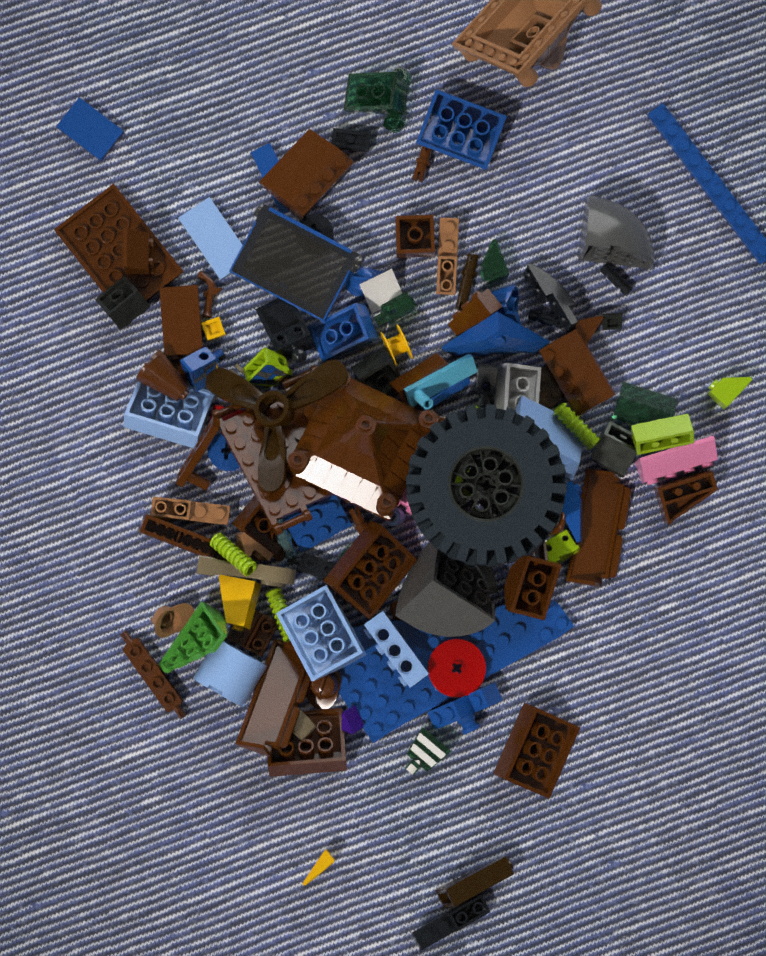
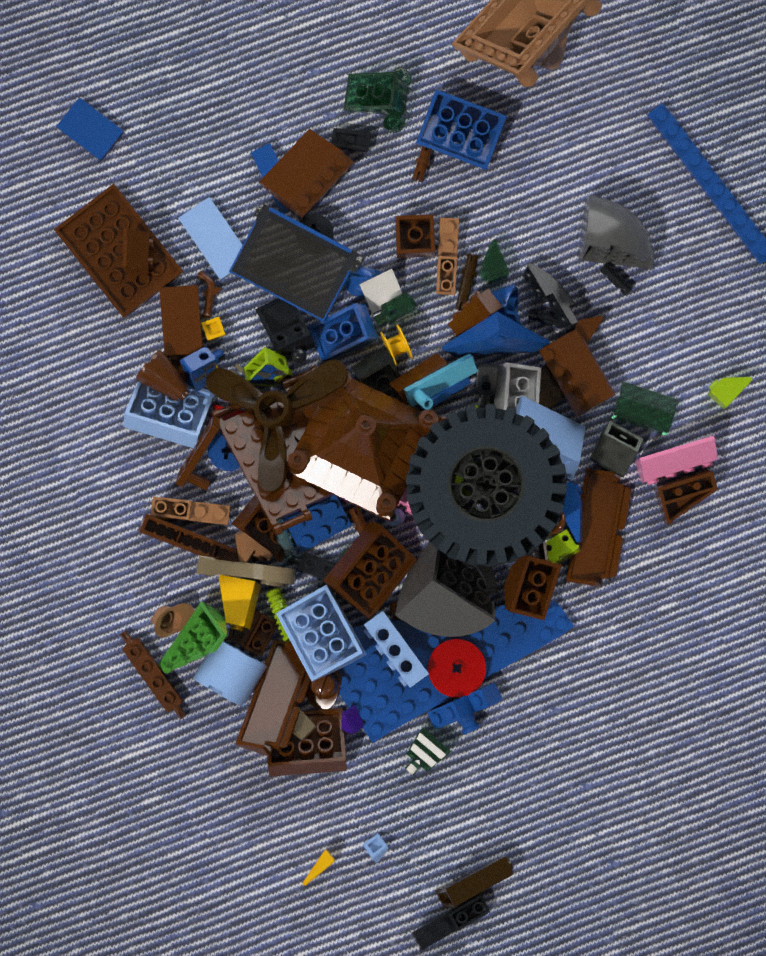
(122, 302): pearl dark grey slope -> none
(233, 554): lime piece -> none
(376, 847): none -> light blue slope
(536, 750): reddish brown slope -> none
(576, 426): lime piece -> none
(612, 321): pearl dark grey slope -> none
(662, 434): lime brick -> none

